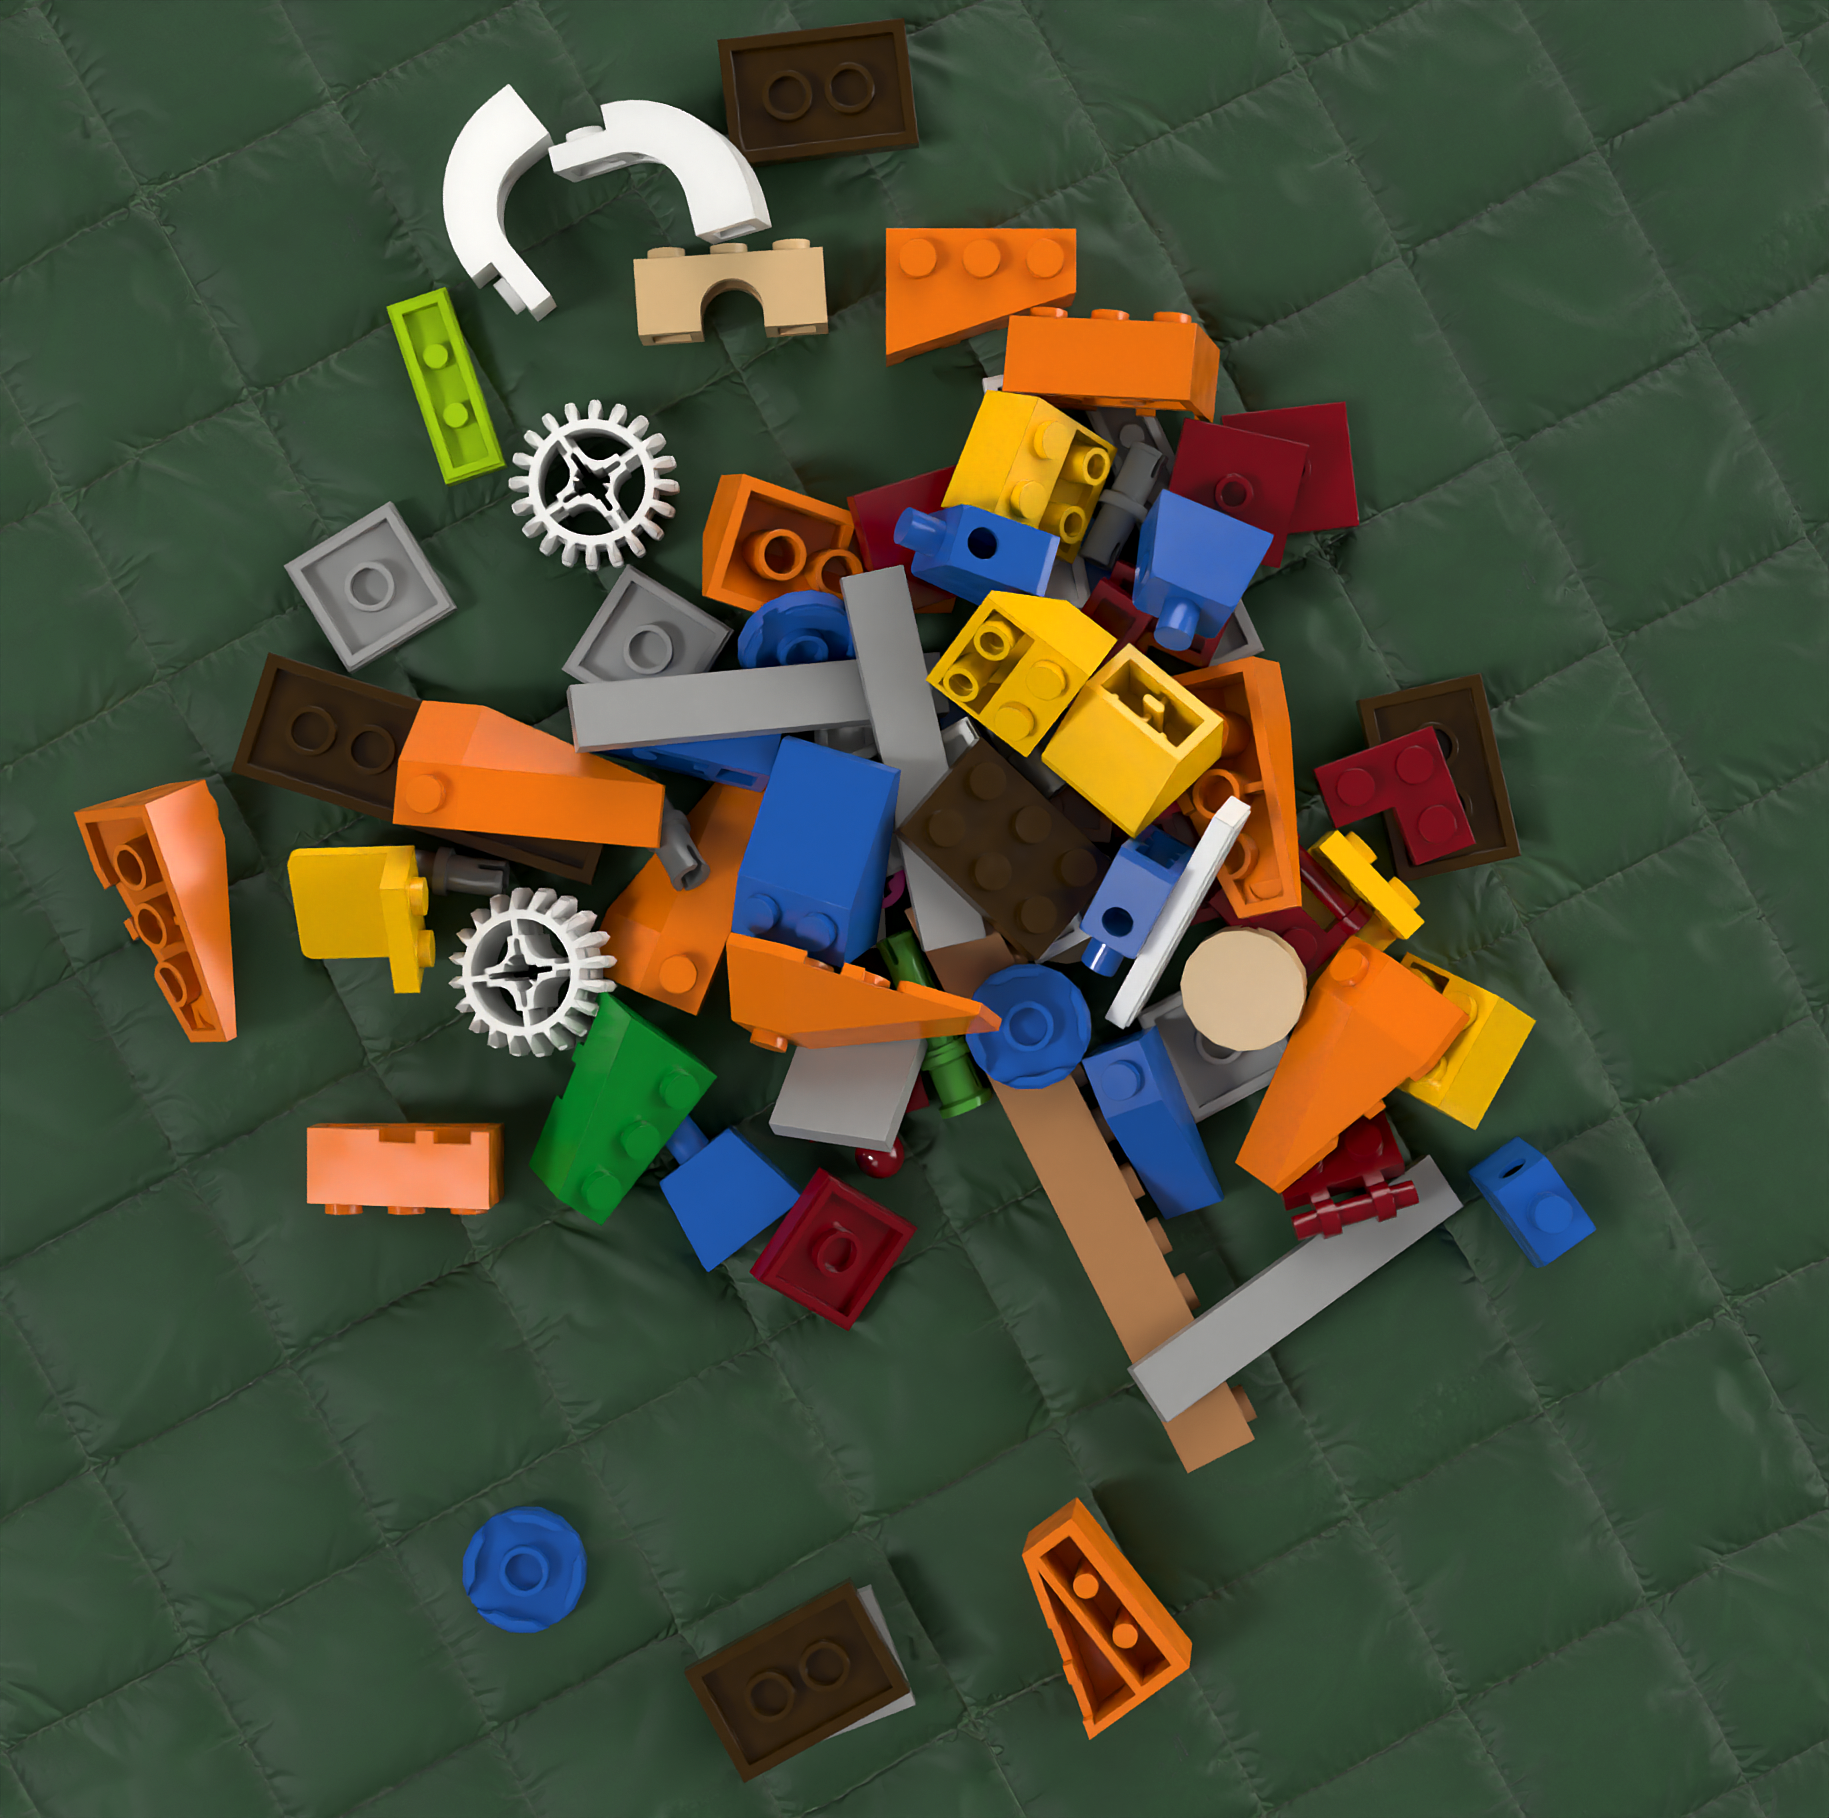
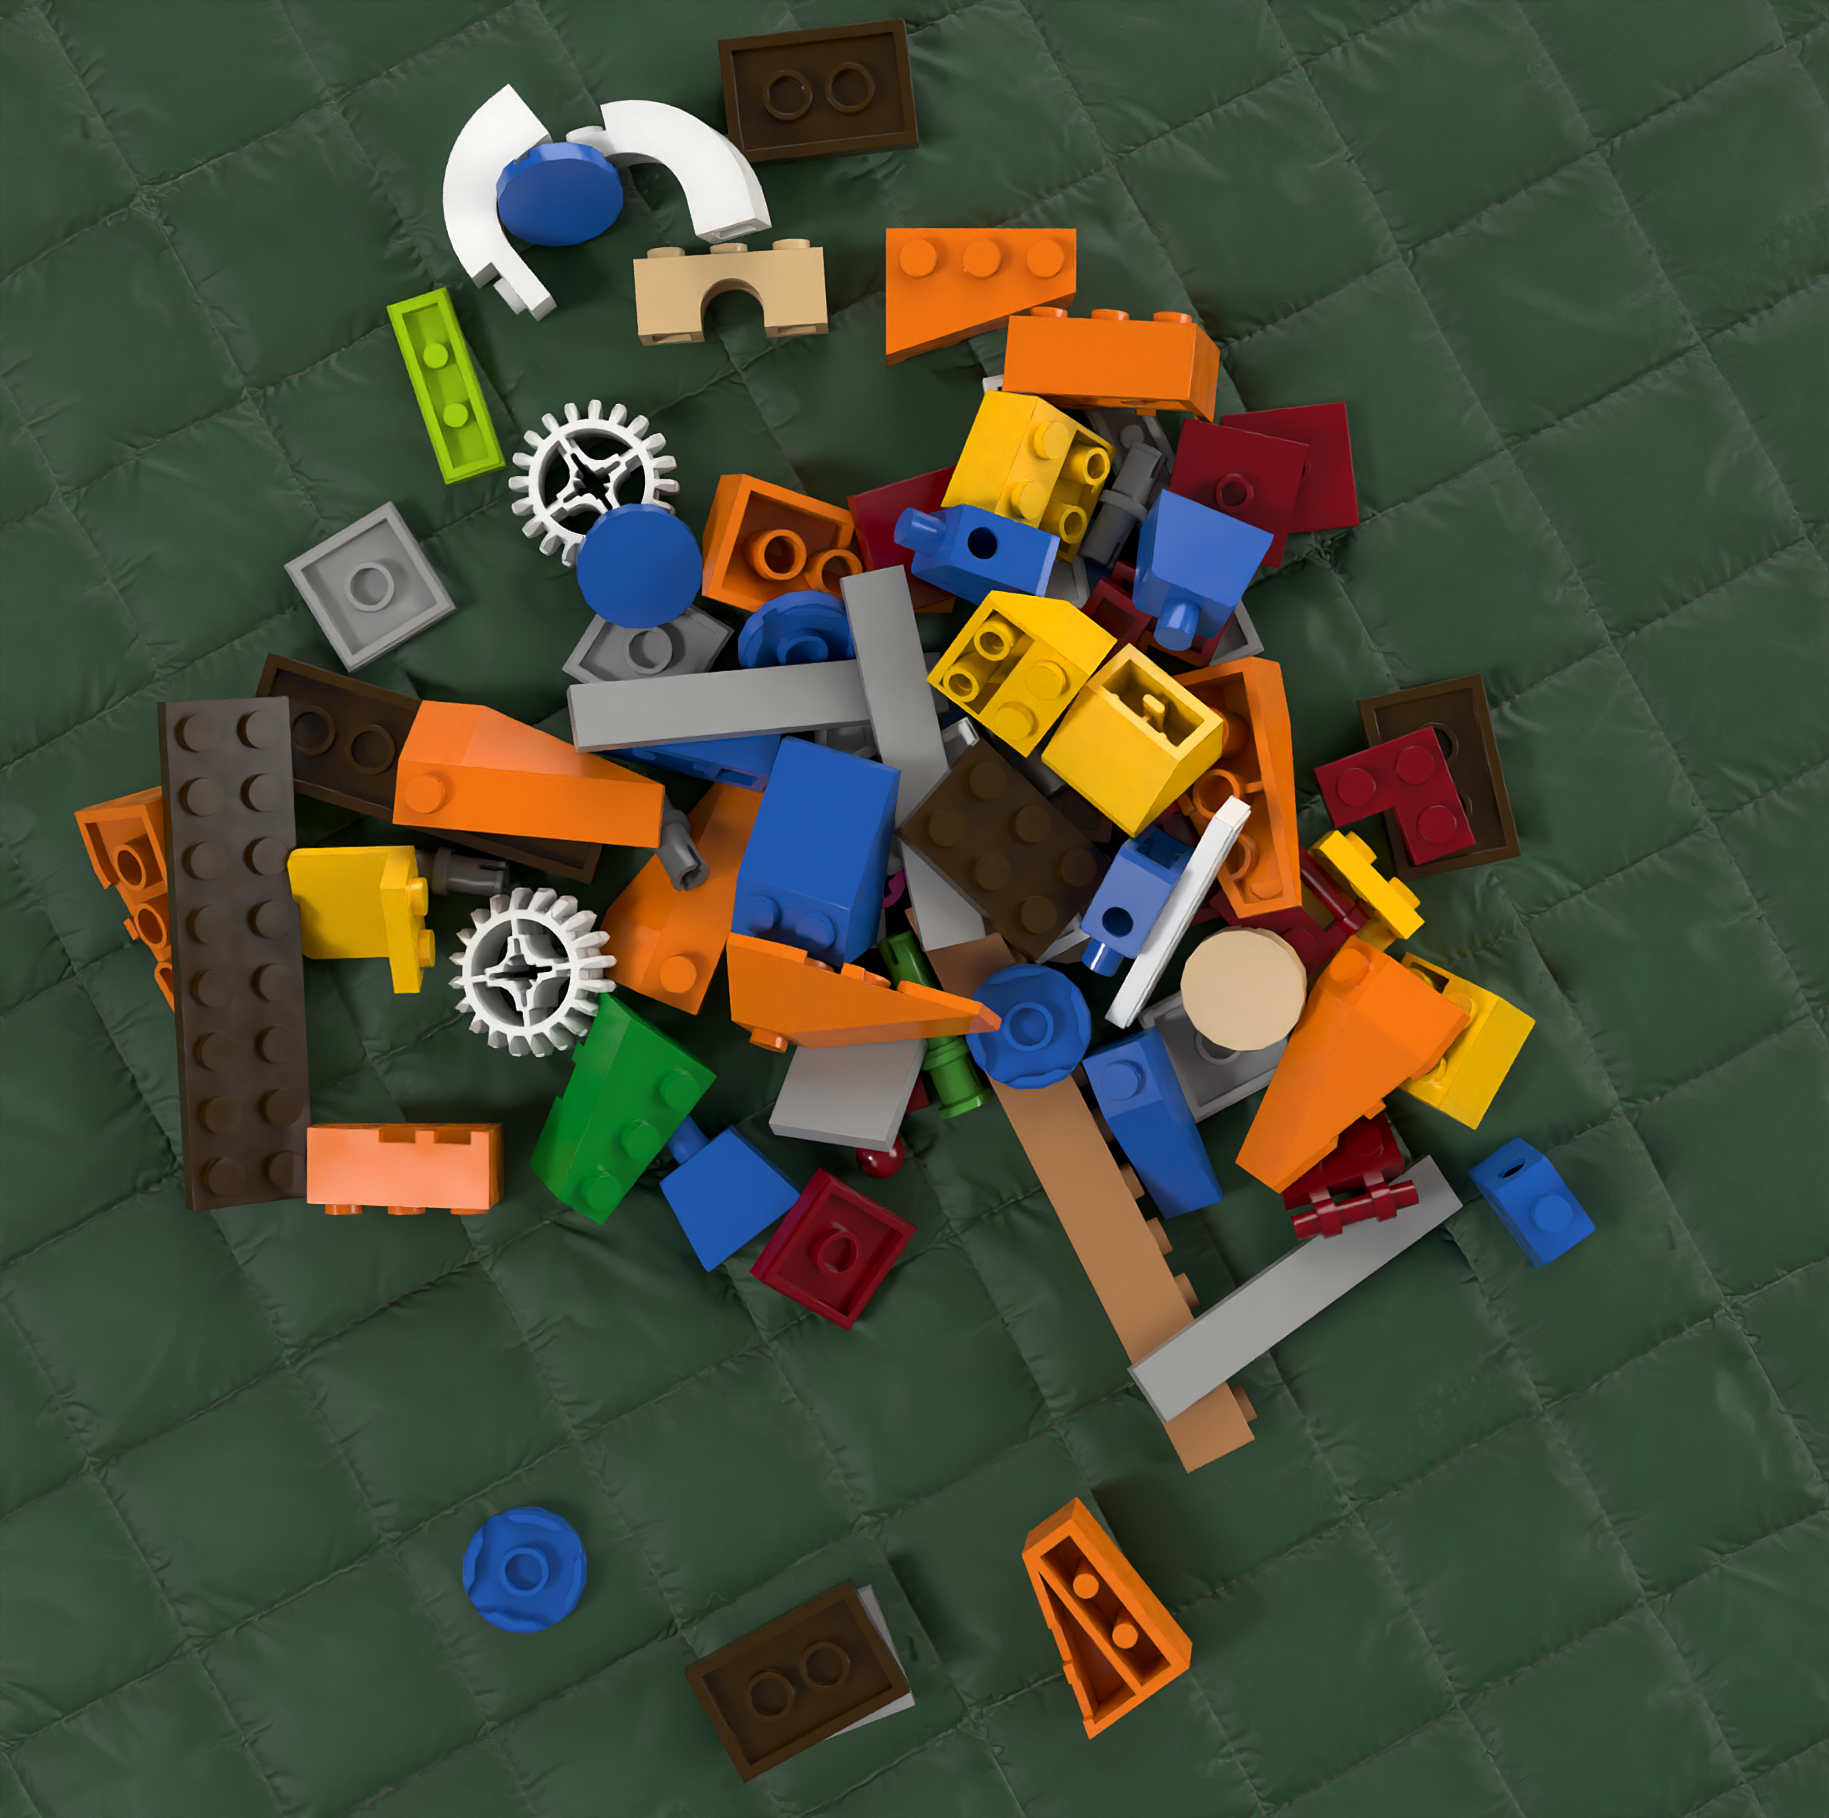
(235, 949): none -> dark brown plate
(559, 194): none -> blue tile
(639, 566): none -> blue tile

